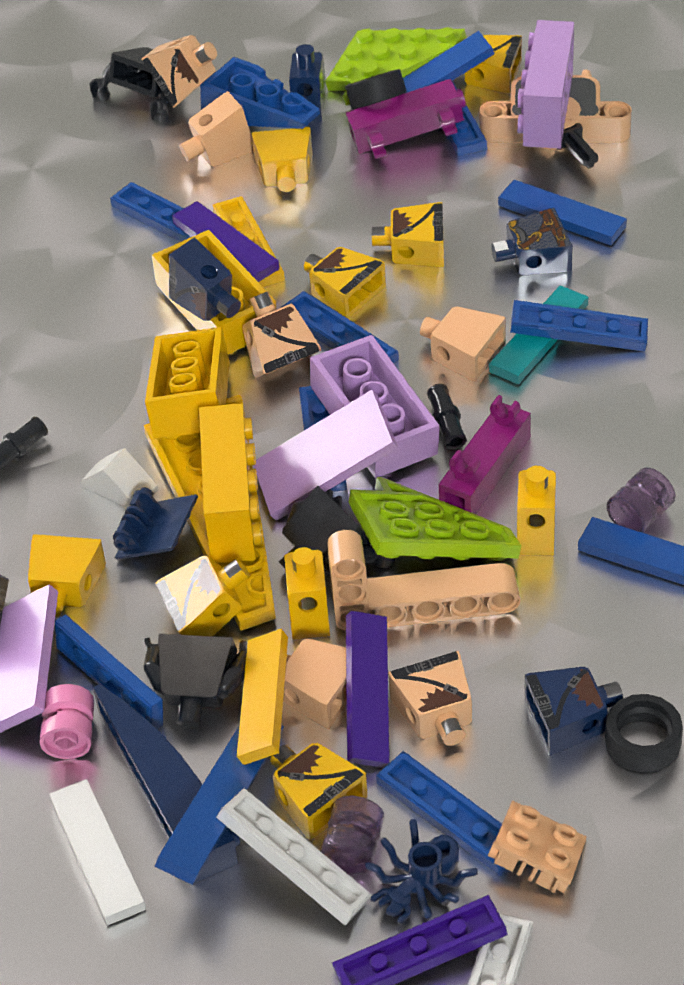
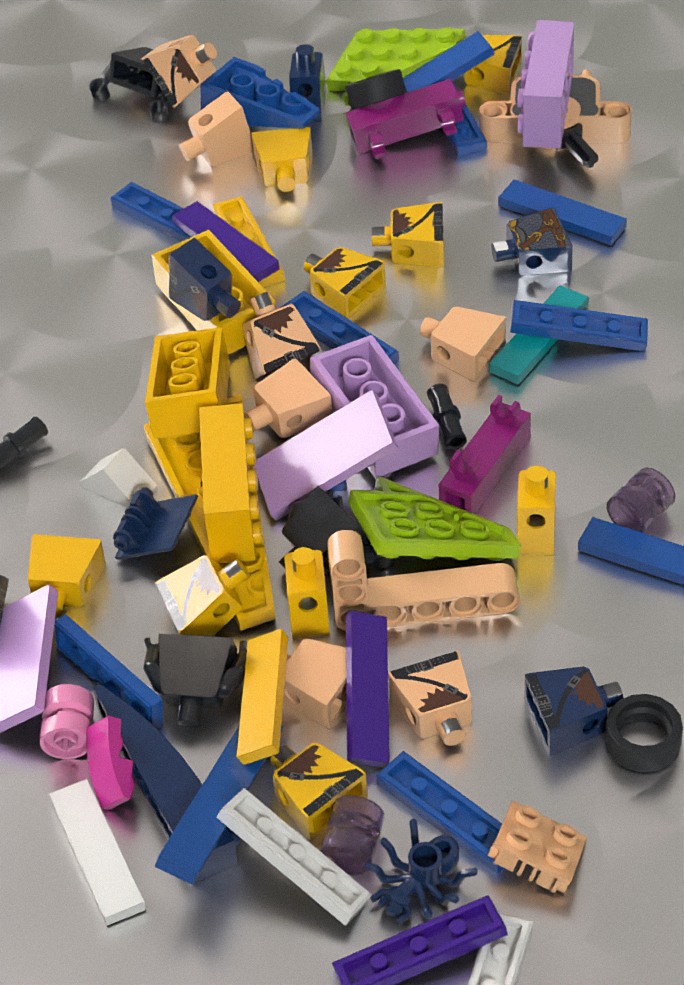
(108, 771): none -> dark pink slope
(289, 401): none -> light nougat torso

